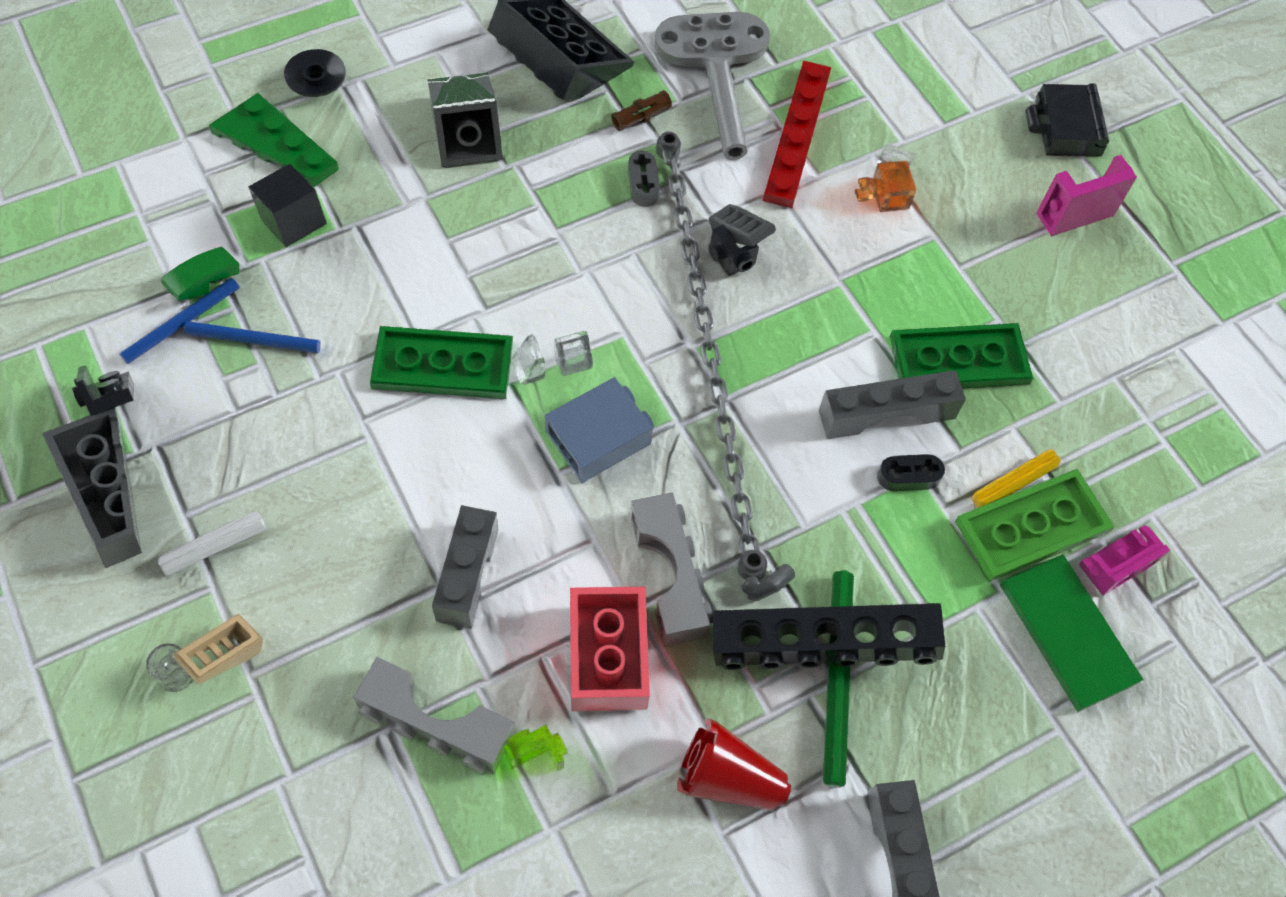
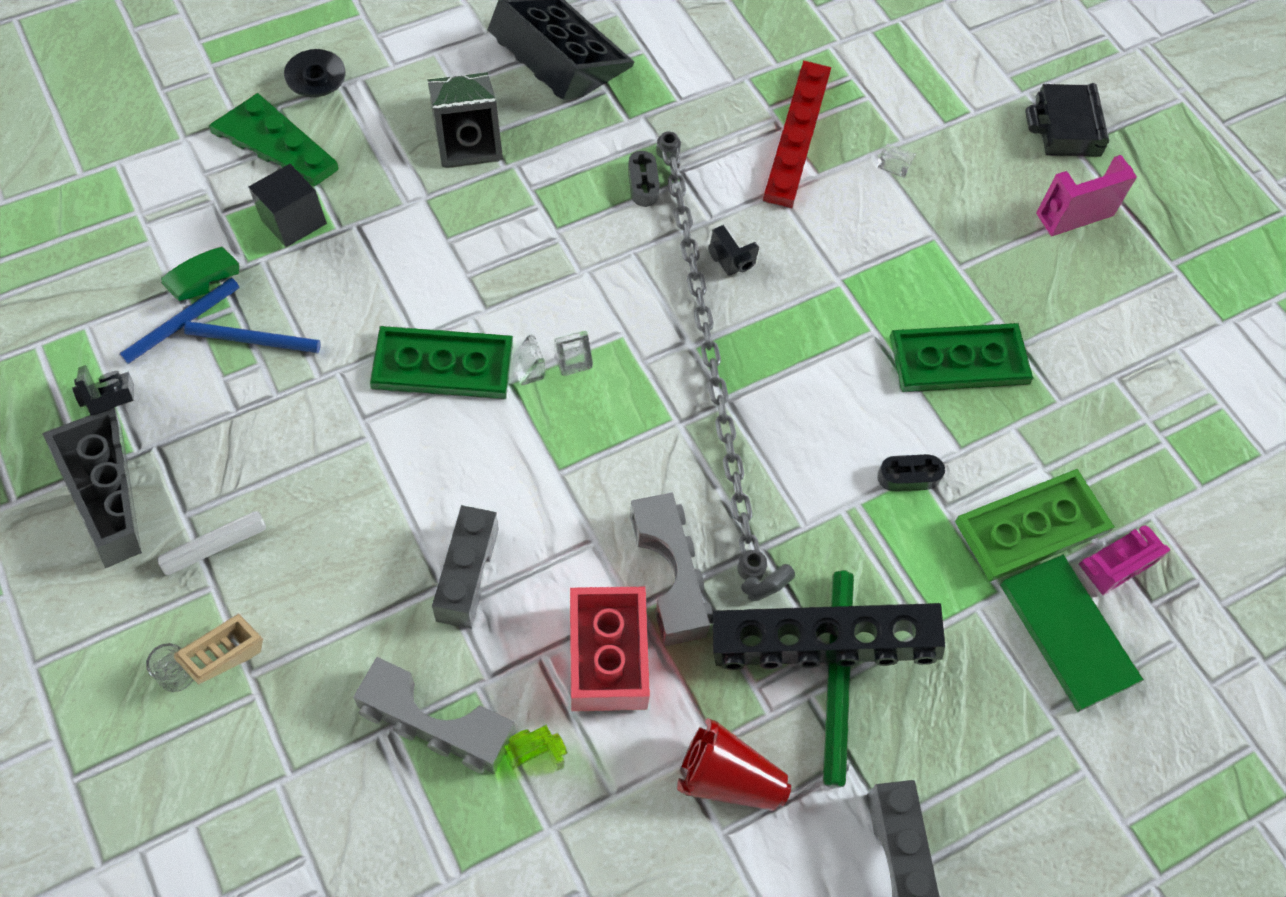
(599, 429): sand blue brick -> none
(625, 117): reddish brown pin -> none
(715, 44): light grey piece -> none
(742, 225): dark grey slope -> none
(855, 408): dark grey arch -> none
(890, 186): clear orange brick -> none
(1017, 478): yellow axle -> none

